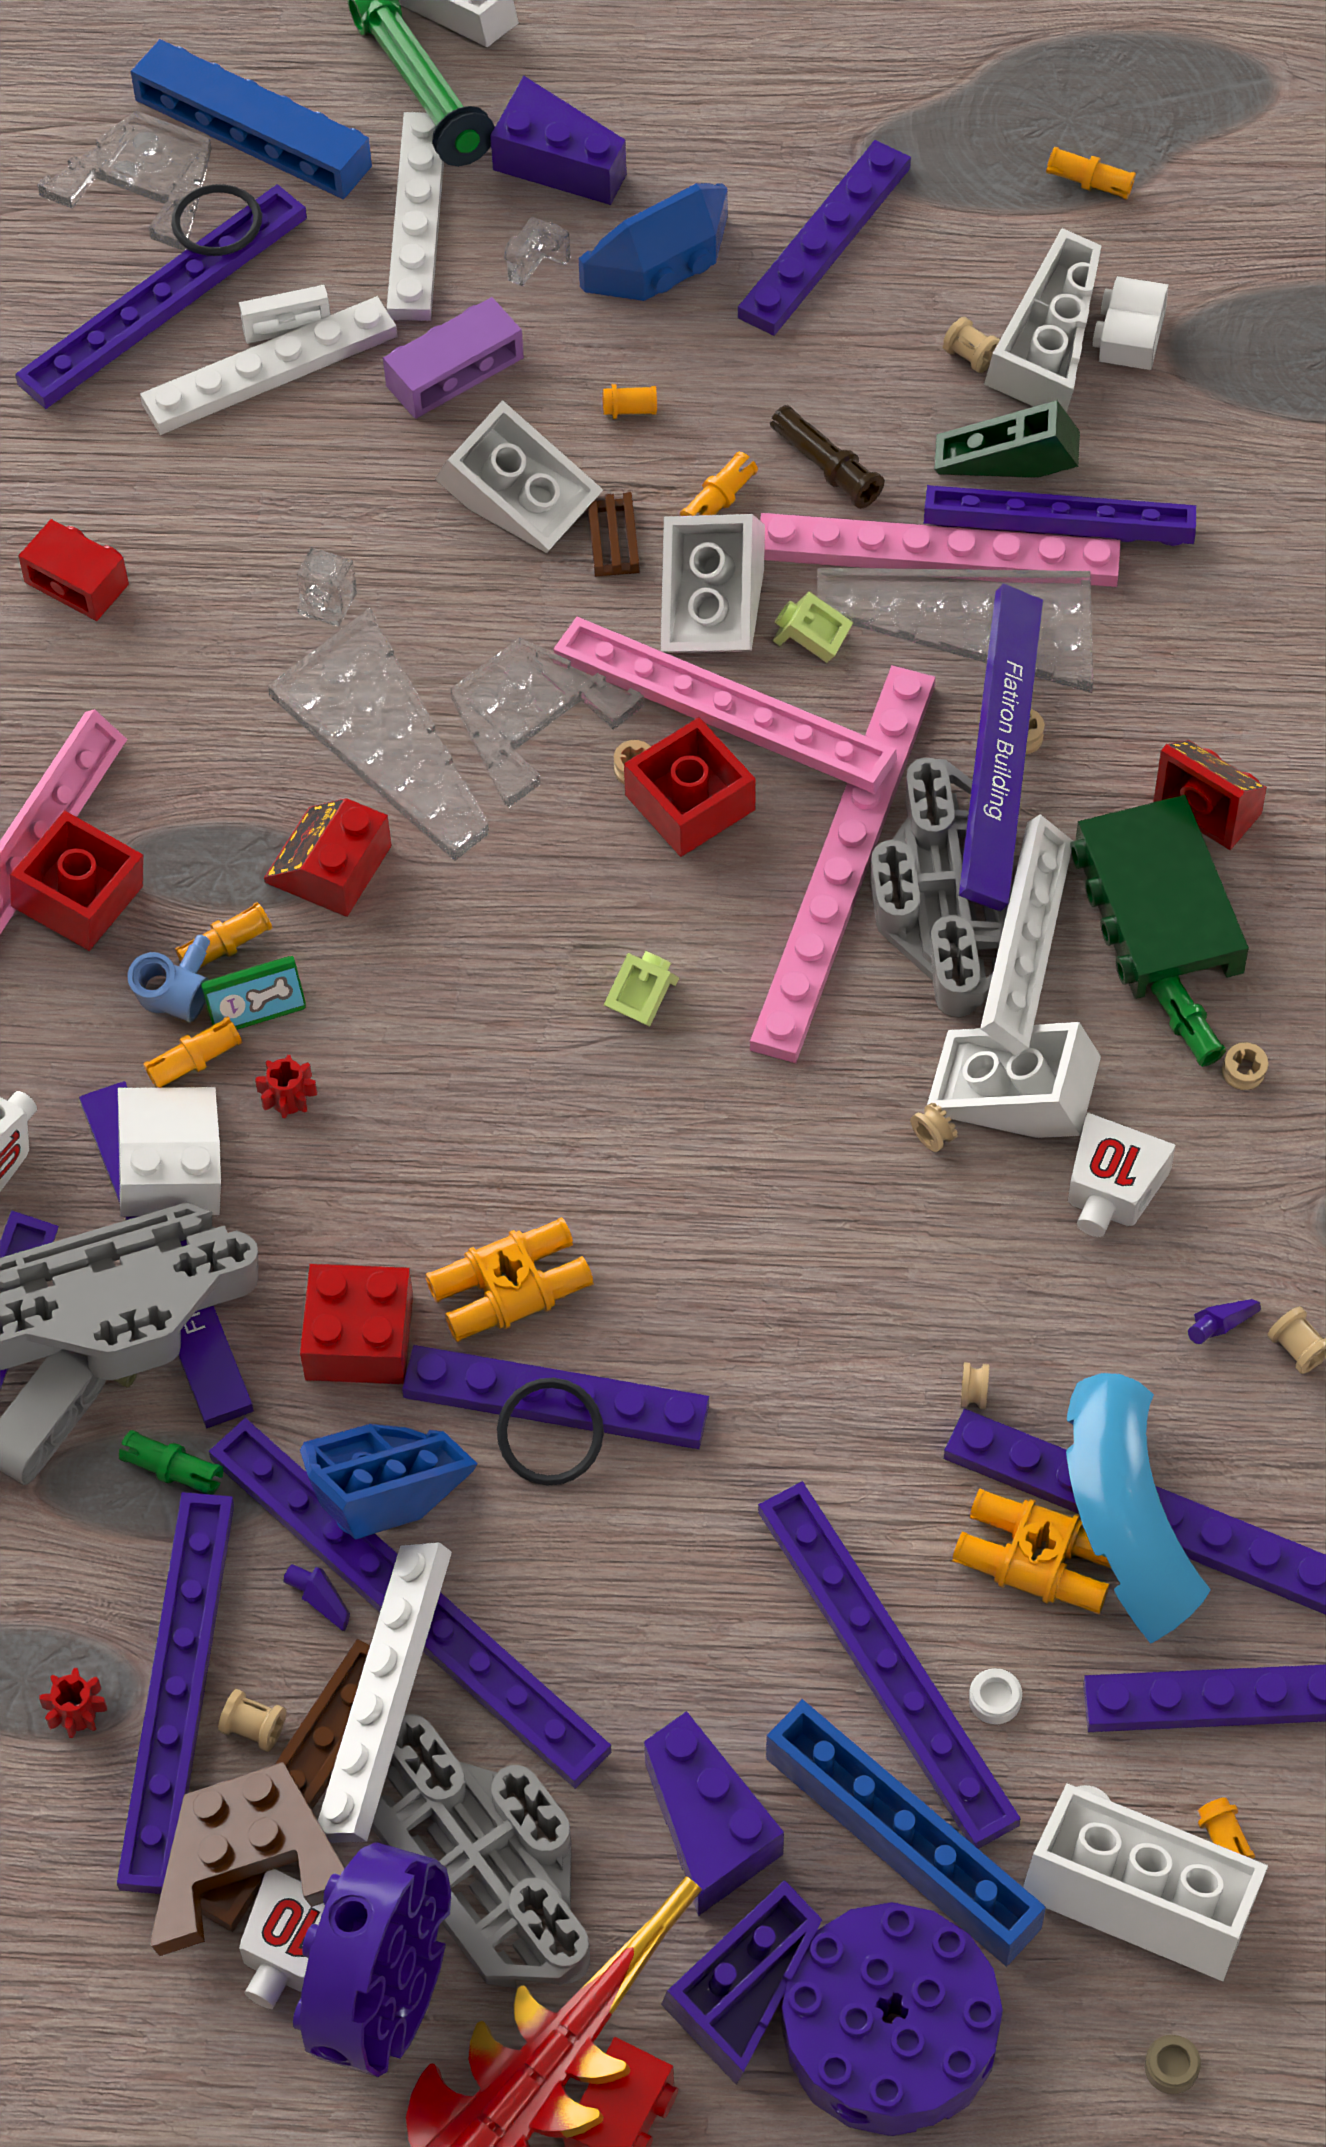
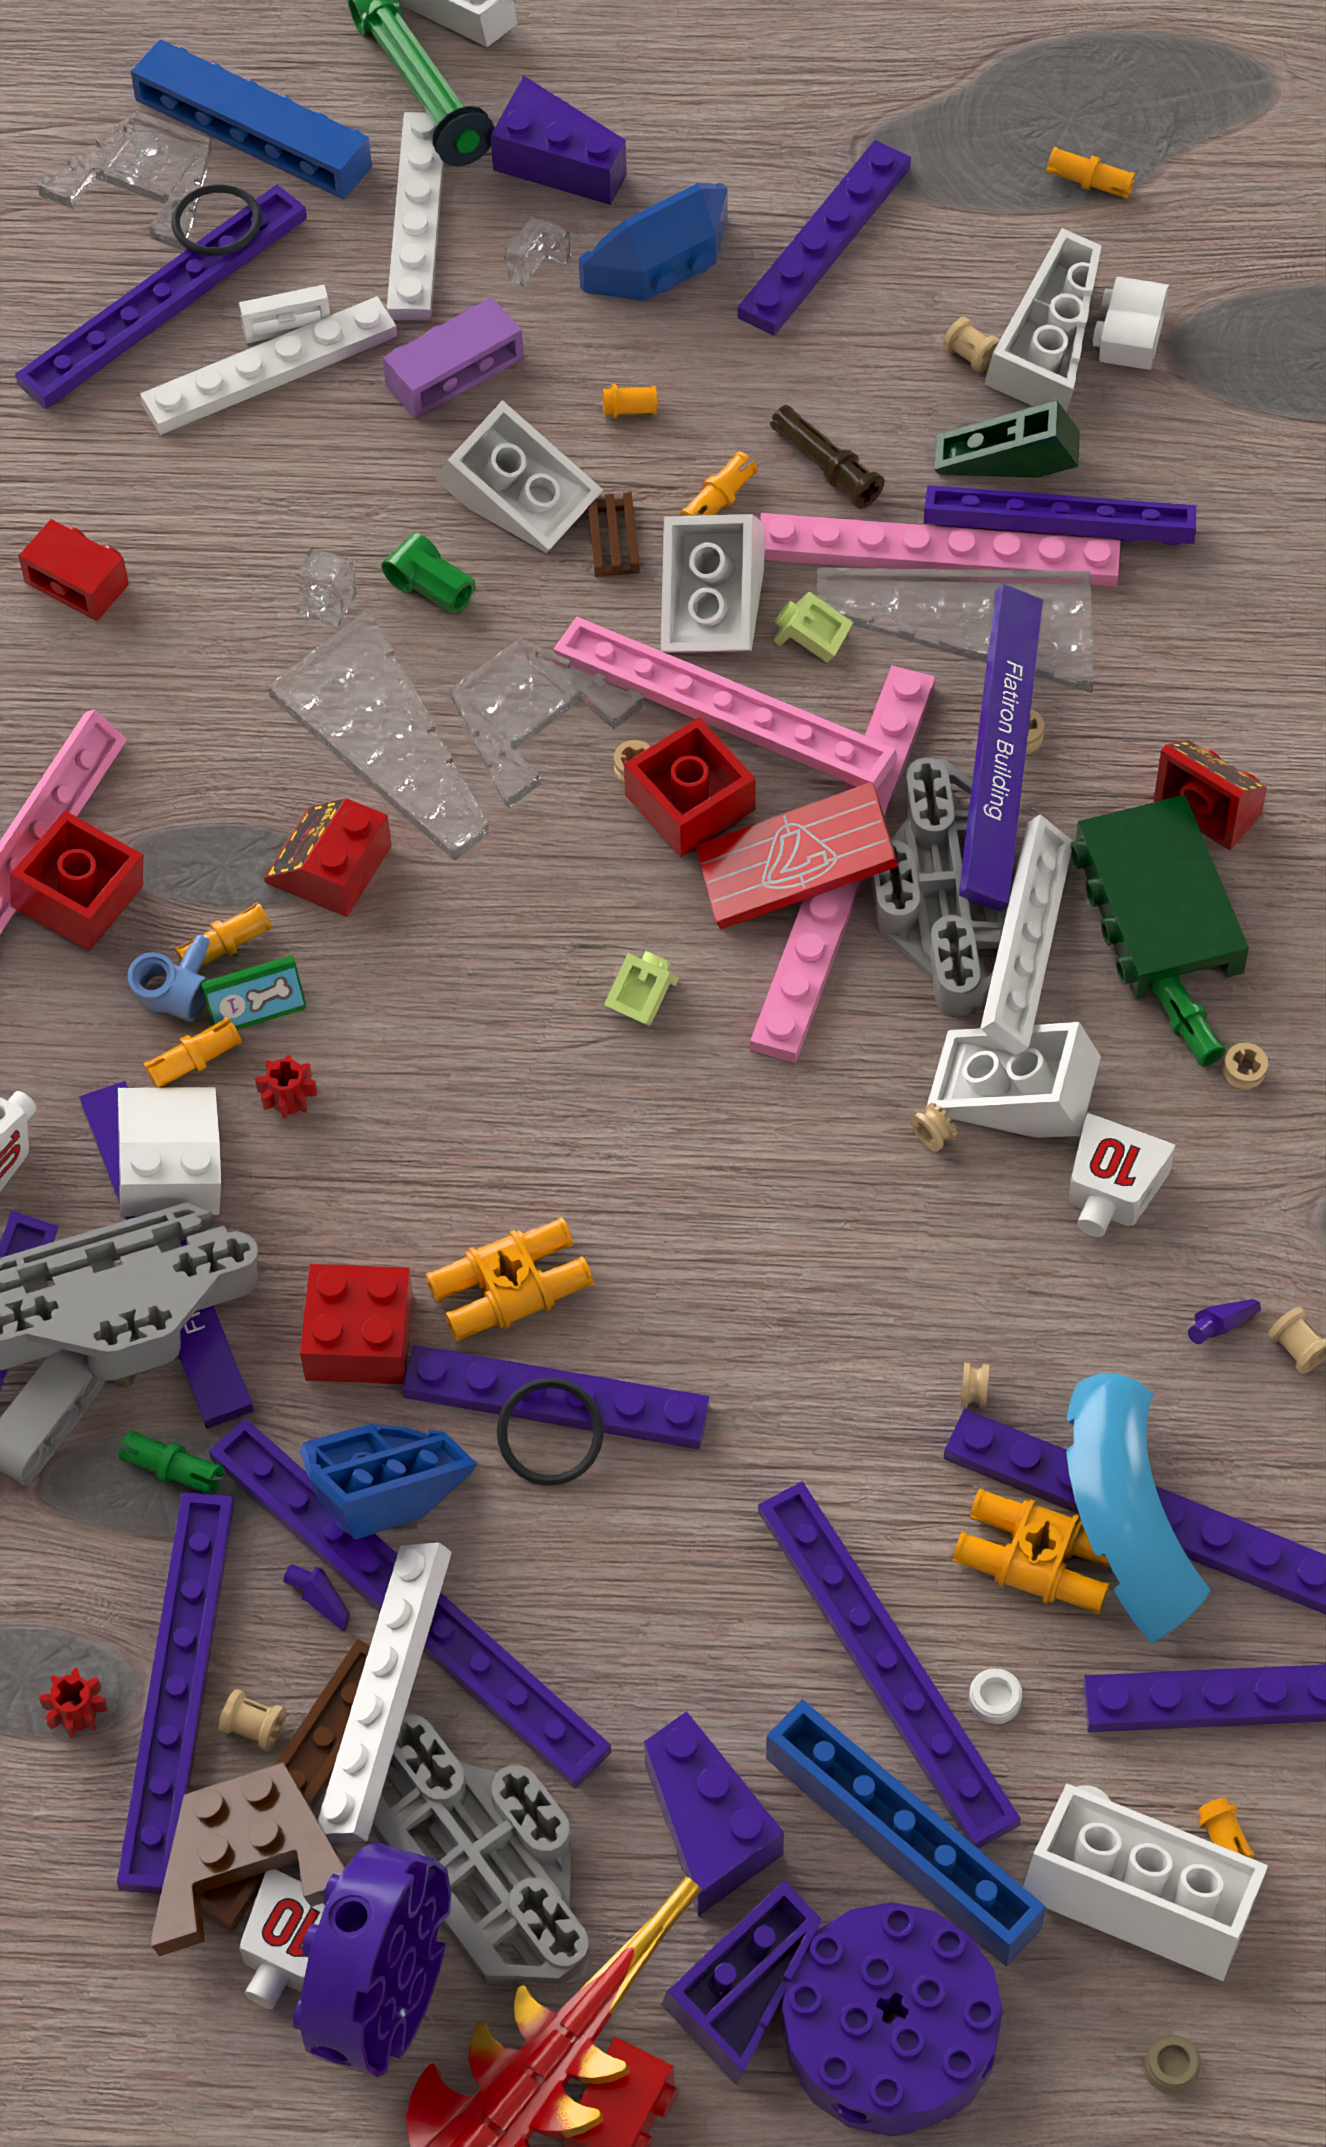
(420, 567): none -> green piece
(796, 855): none -> tile

